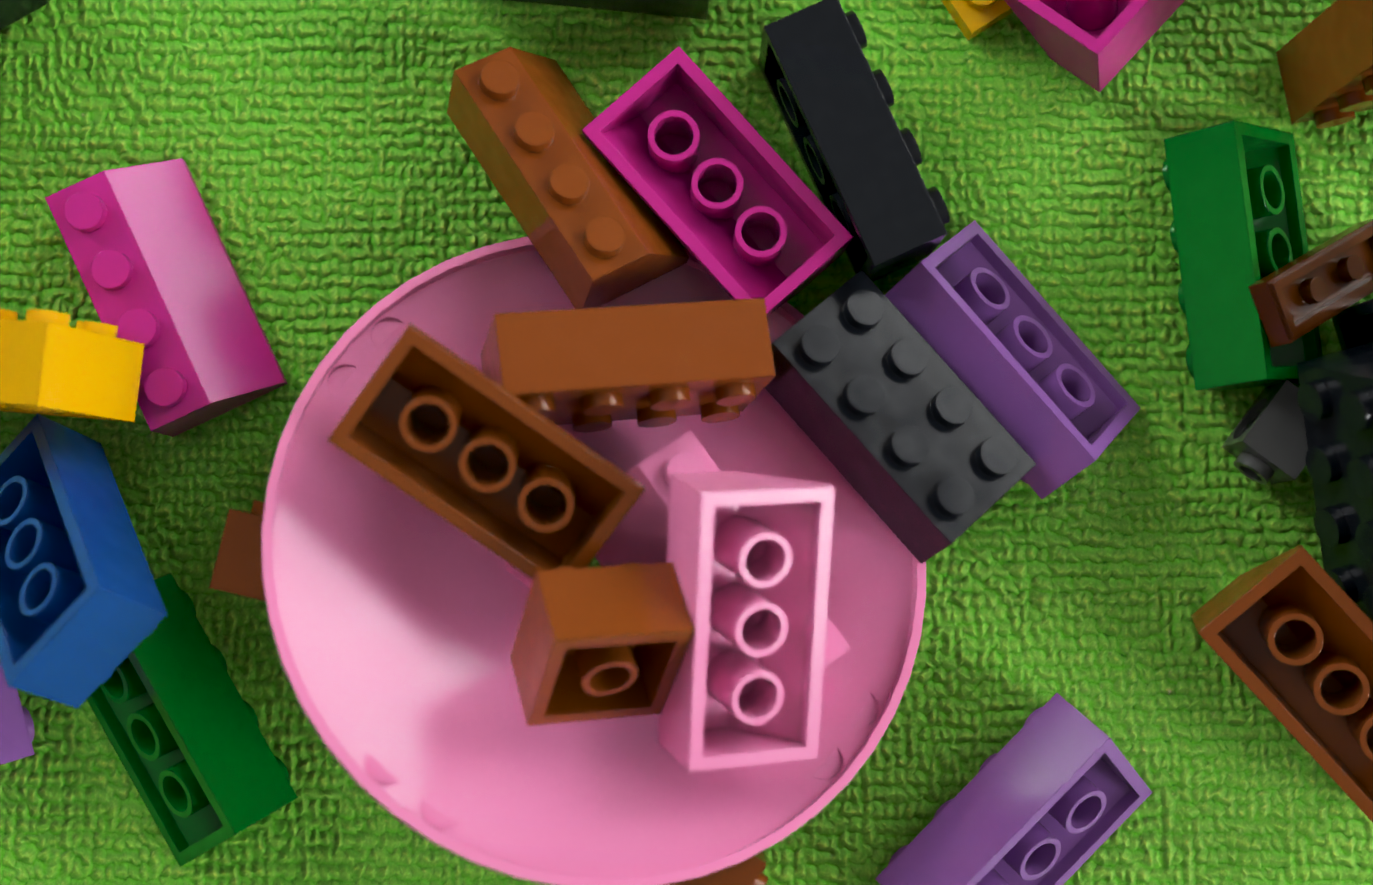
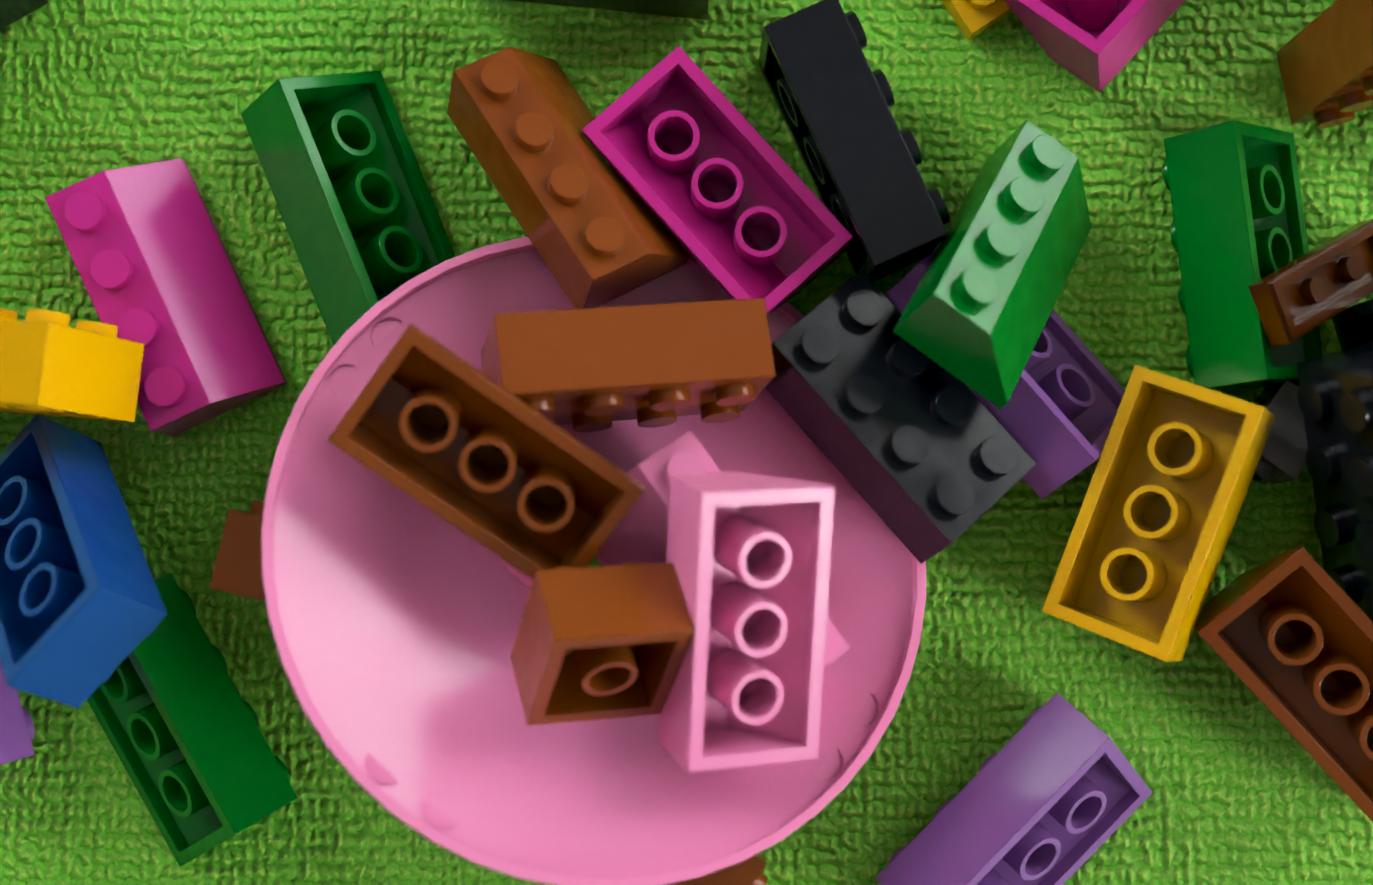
(346, 189): none -> green slope
(1001, 265): none -> green slope
(1158, 513): none -> yellow brick

